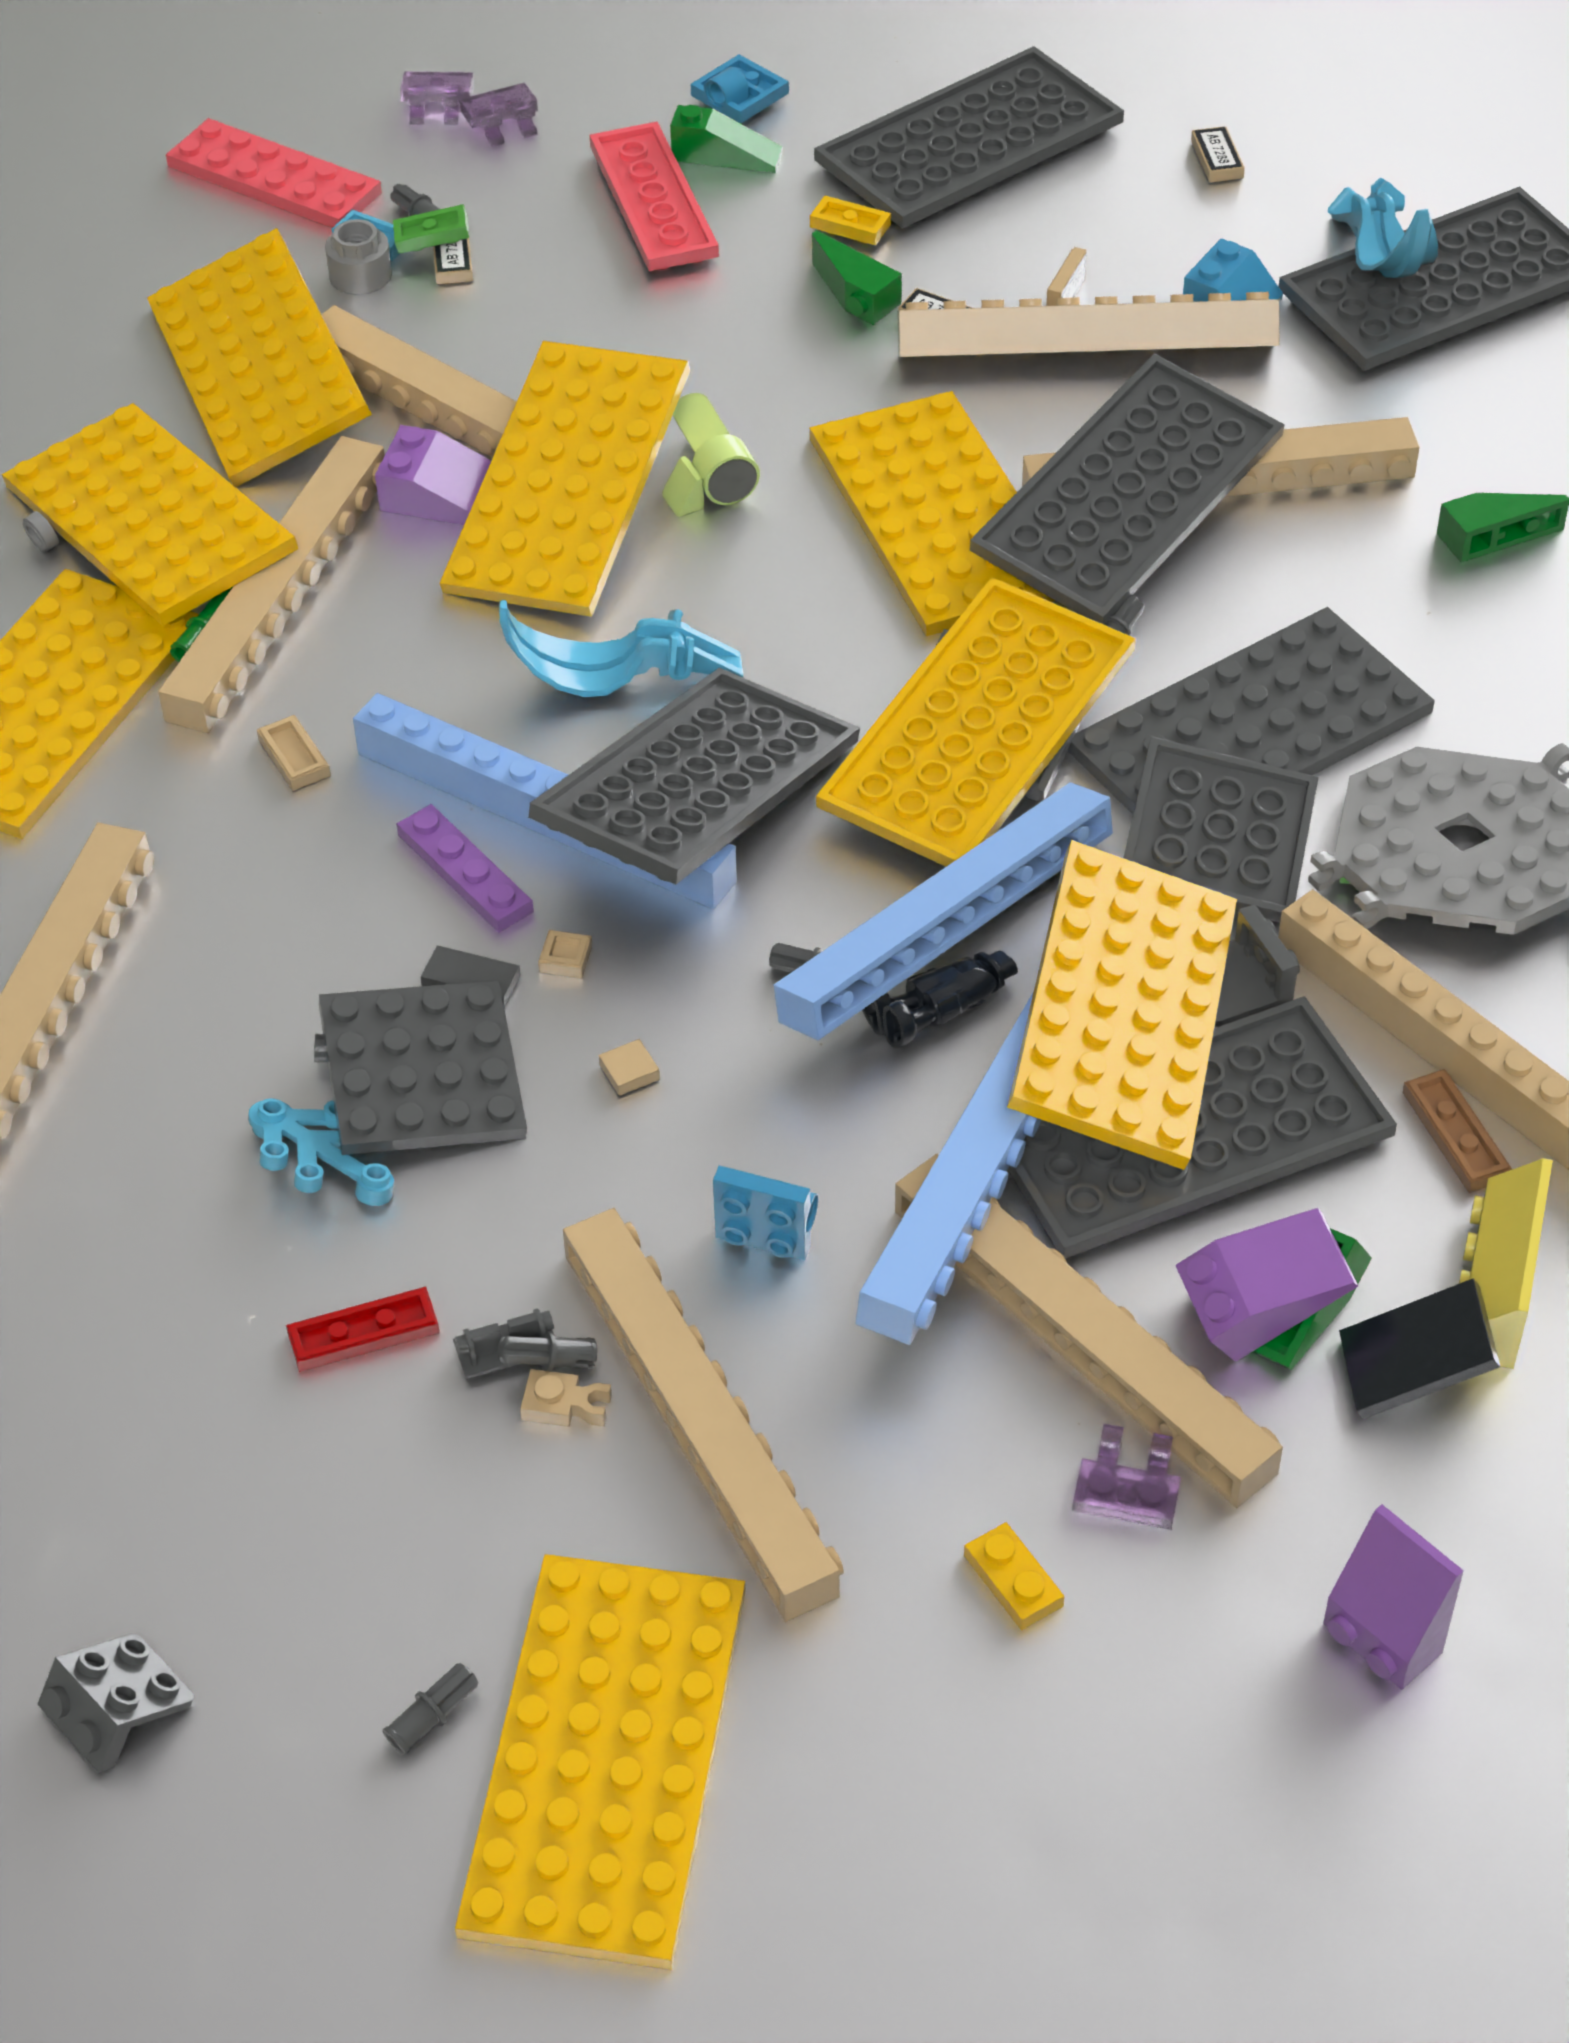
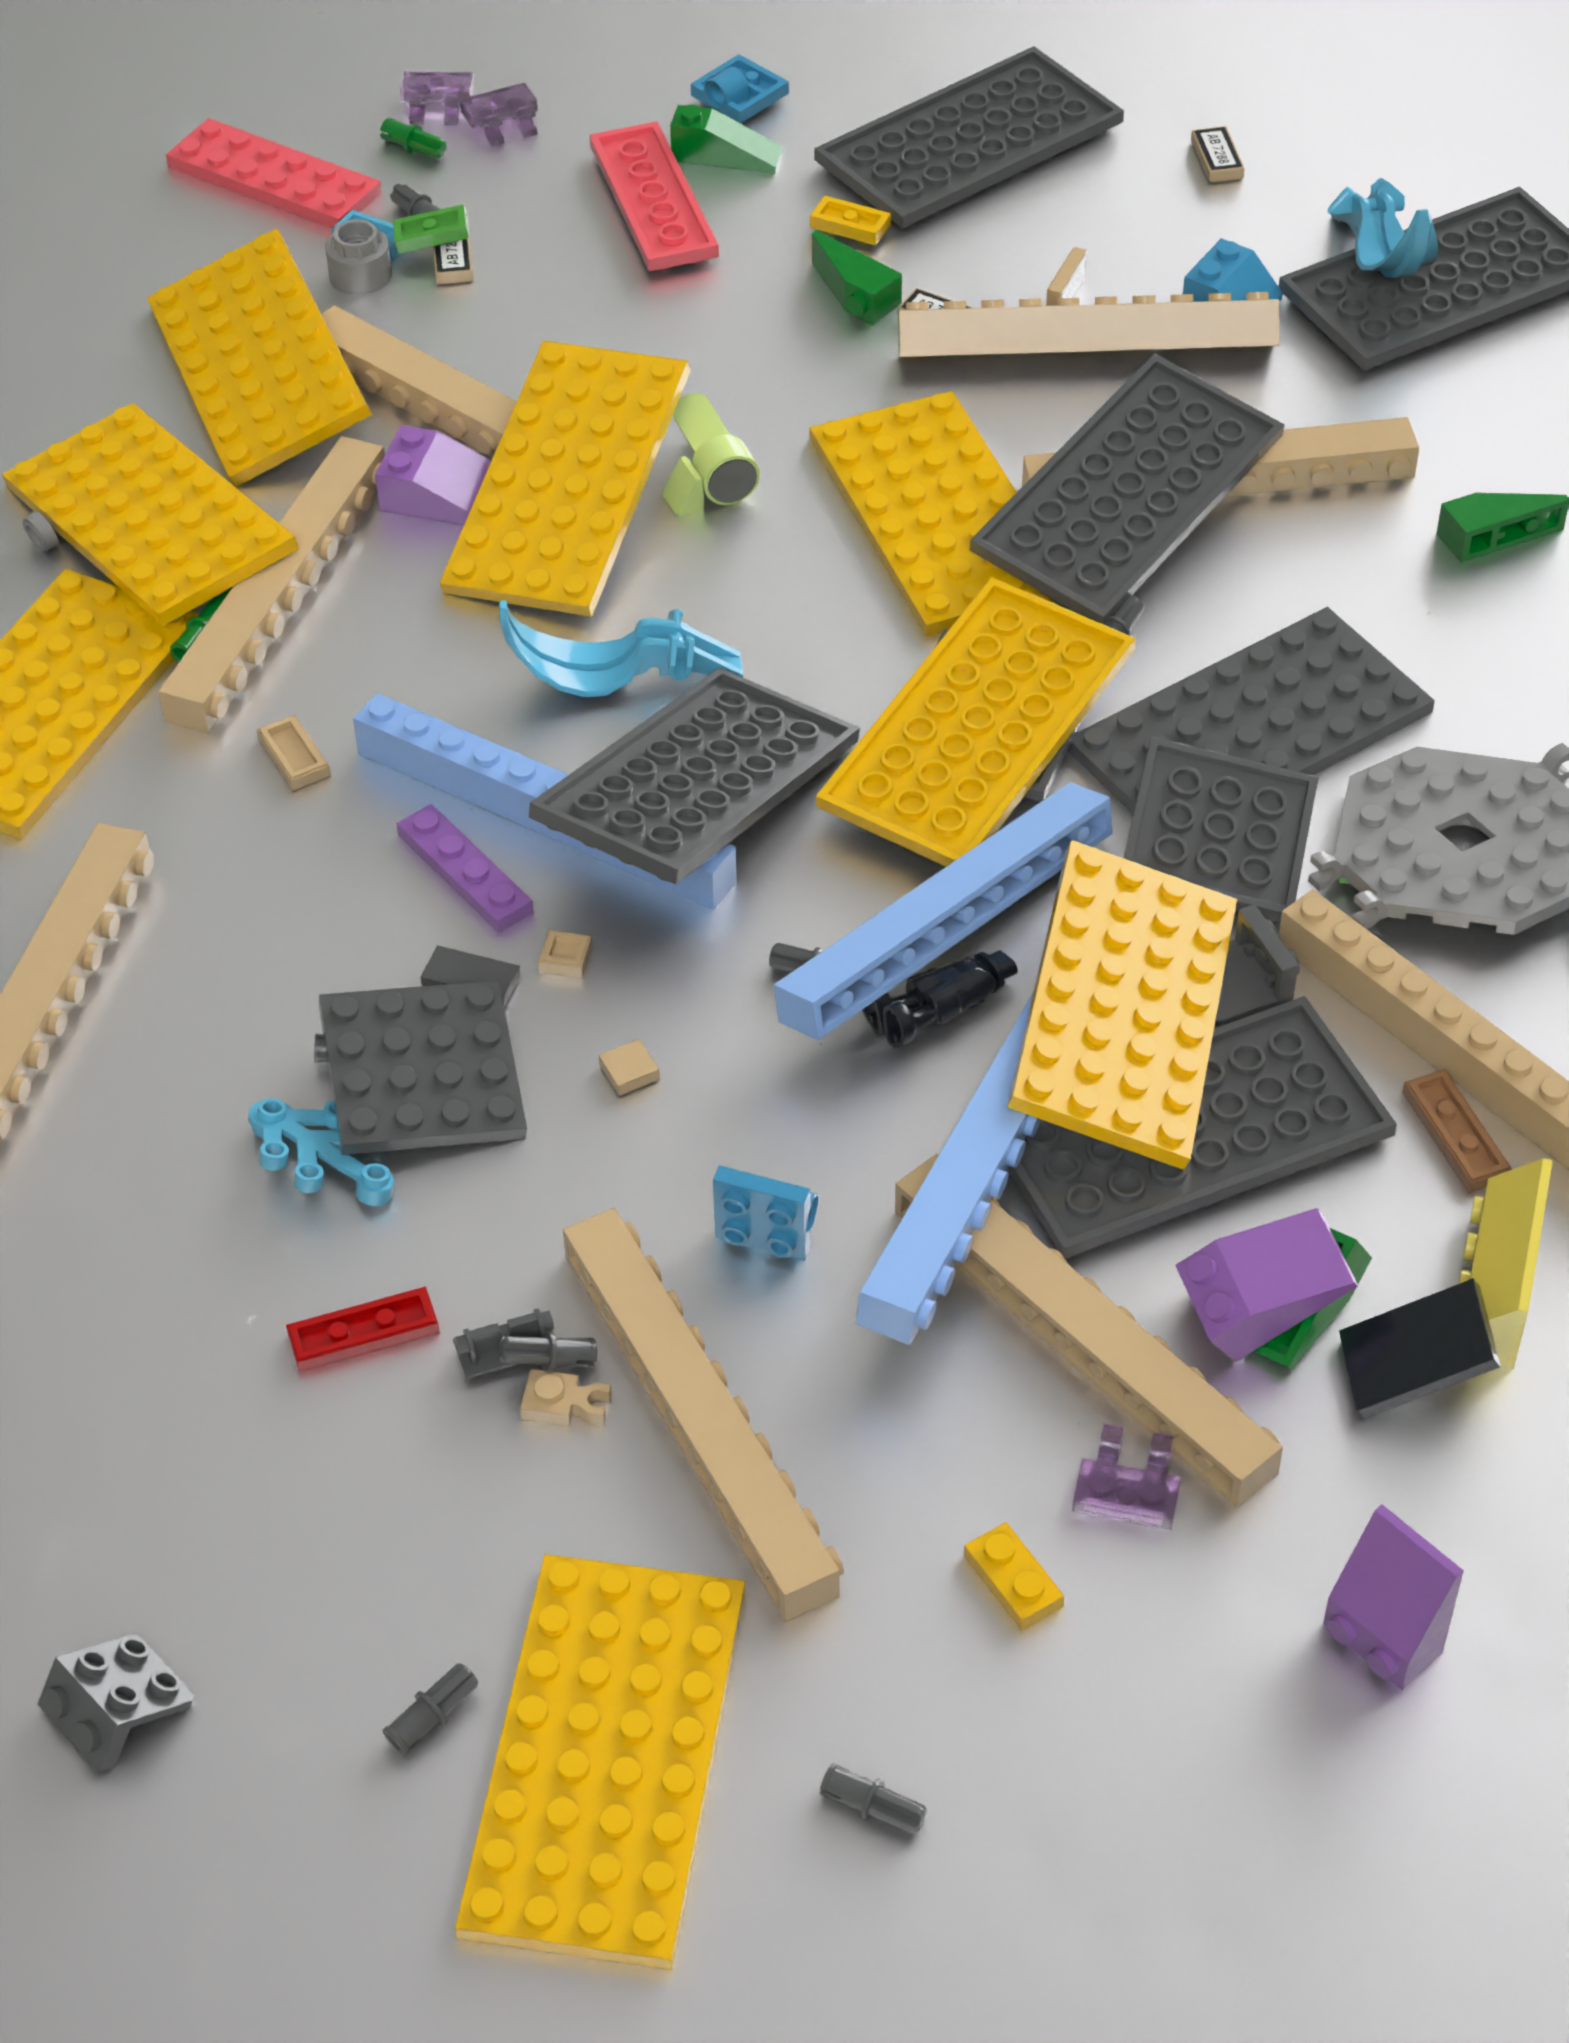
(413, 138): none -> green axle
(872, 1799): none -> dark grey axle

